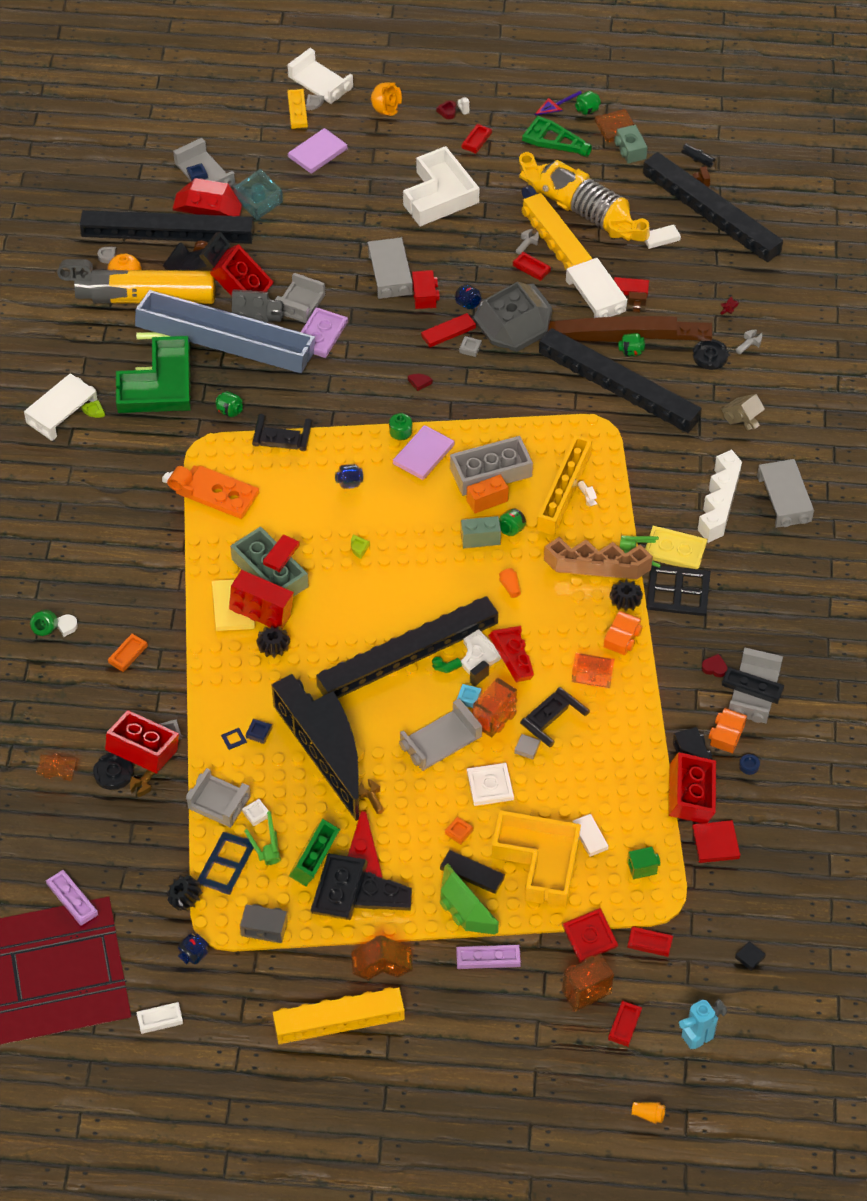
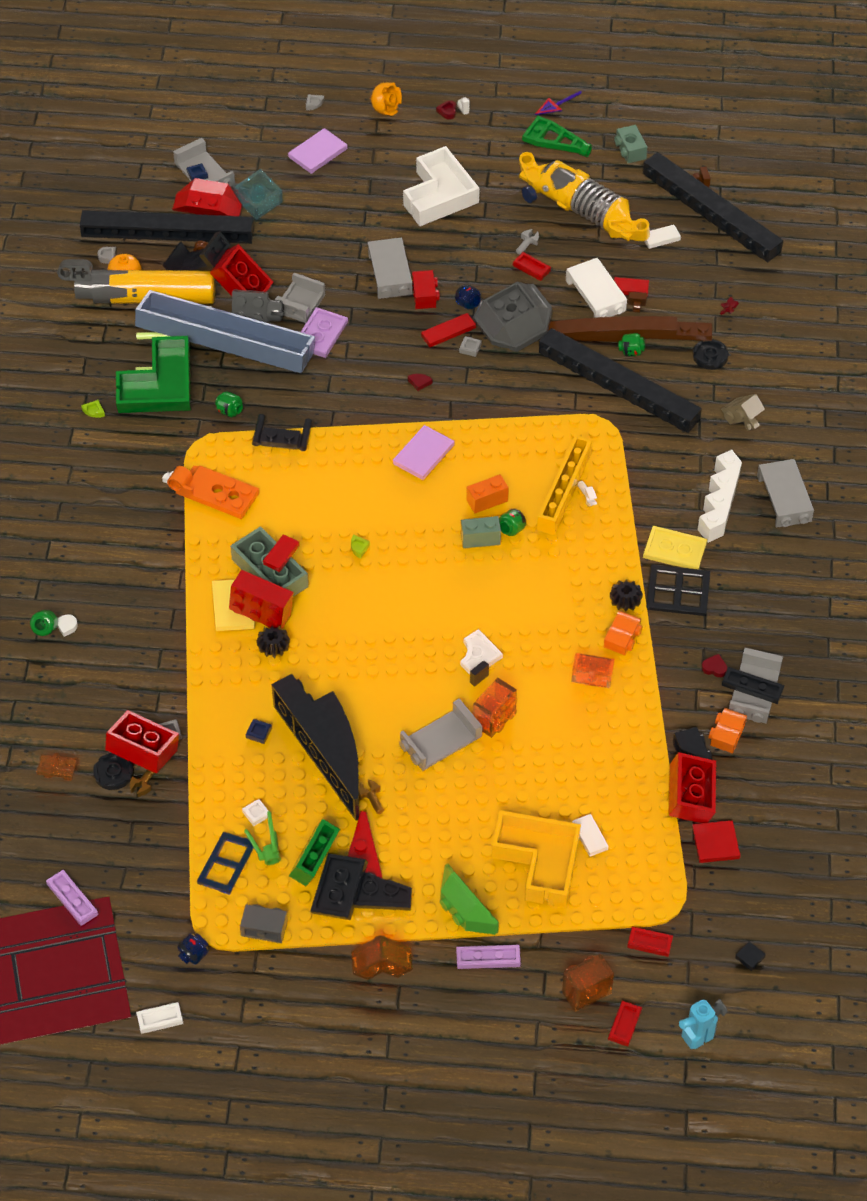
(58, 405): white panel -> none
(127, 652): orange tile -> none
(184, 893): black gear -> none
(217, 798): light grey panel -> none
(231, 746): dark blue tile -> none
(297, 108): yellow tile -> none
(318, 78): white panel -> none
(338, 1015): yellow brick -> none
(349, 476): clear blue head -> none
(400, 426): green head -> none
(407, 648): black brick -> none
(445, 667): green arm -> none
(459, 830): orange tile -> none
(469, 694): medium azure plate -> none
(474, 872): black tile -> none
(476, 138): red tile -> none
(483, 462): light grey brick -> none
(490, 784): white tile -> none
(510, 582): orange cone -> none
(512, 651): red wing -> none
(527, 746): light grey tile -> none
(549, 712): black plate -> none
(554, 231): yellow brick -> none
(587, 102): green head -> none
(589, 561): medium nougat brick -> none
(590, 935): red tile -> none
(612, 121): clear orange tile -> none
(629, 542): bright green plant -> none
(643, 862): green brick -> none
(649, 1111): light orange cone -> none
(698, 155): black pin -> none
(749, 764): dark blue tile -> none
(750, 341): light grey bar -> none

